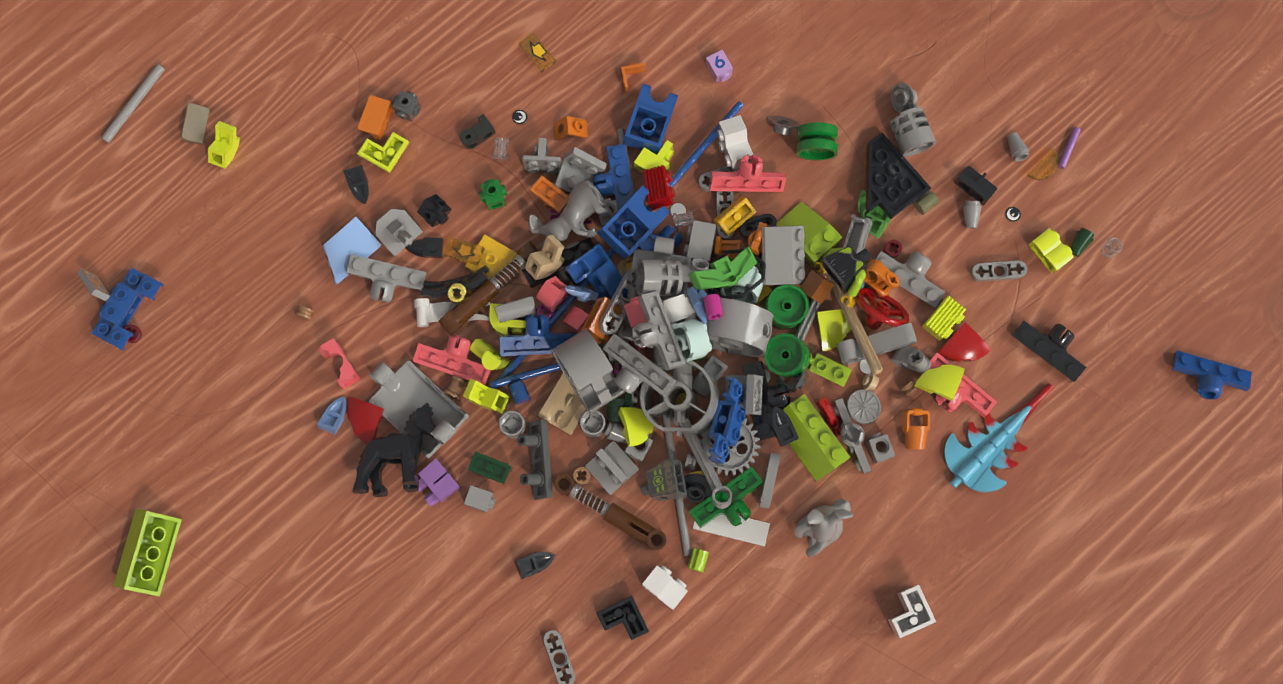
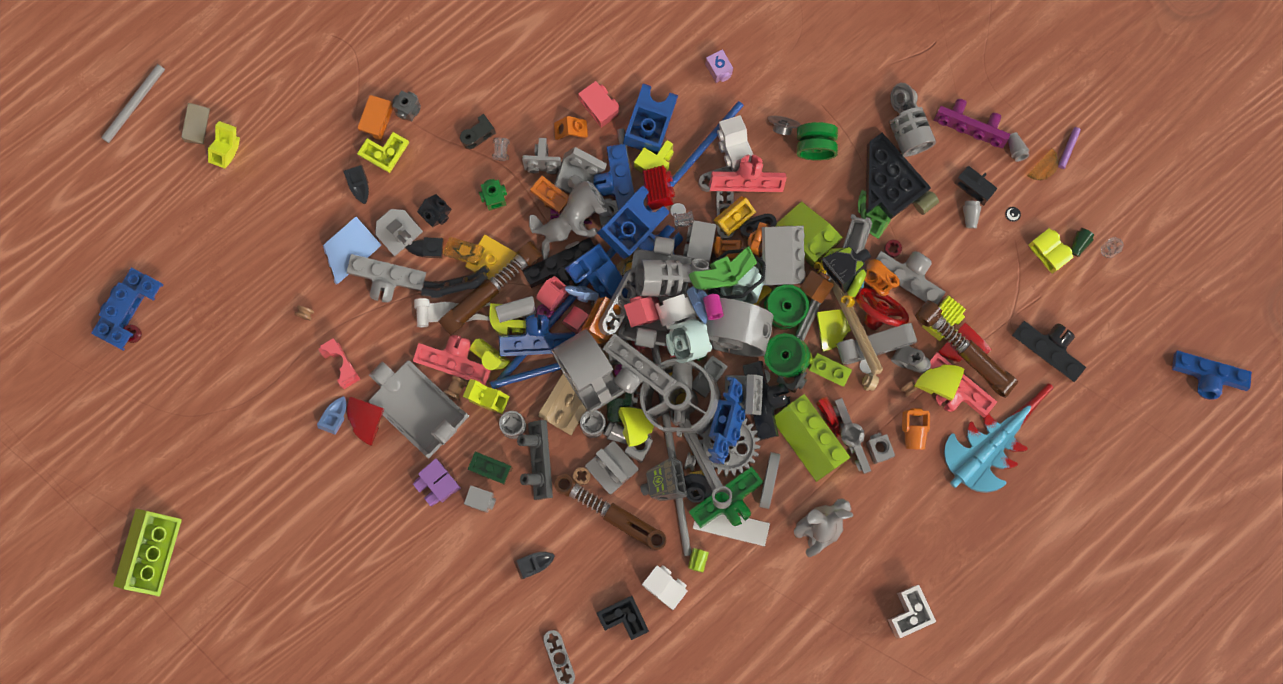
(93, 284): light grey tile -> none
(395, 449): black animal -> none
(451, 292): light yellow bush -> none
(519, 116): black sticker -> none
(519, 392): blue brick -> none
(537, 52): clear yellow tile -> none
(546, 262): tan brick -> none
(599, 104): none -> coral brick
(631, 68): orange bracket -> none
(658, 331): light grey plate -> none
(783, 427): black plate -> none
(863, 406): light grey wheel -> none
(972, 127): none -> magenta plate
(1000, 380): none -> reddish brown piece
(1012, 275): light grey beam -> none

